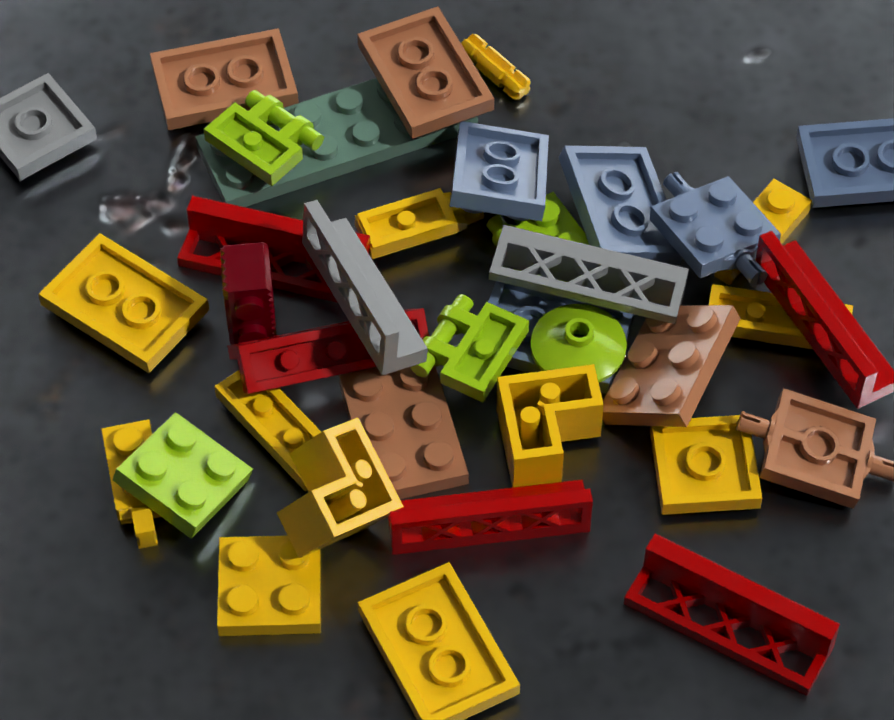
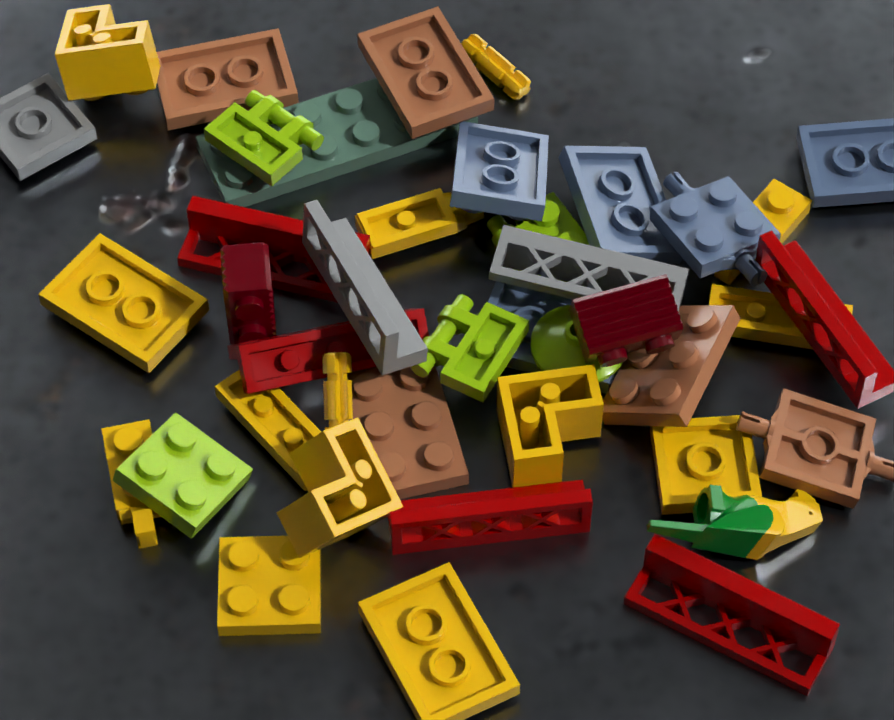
(104, 56): none -> yellow brick
(337, 388): none -> yellow axle
(626, 321): none -> dark red brick
(743, 524): none -> green animal

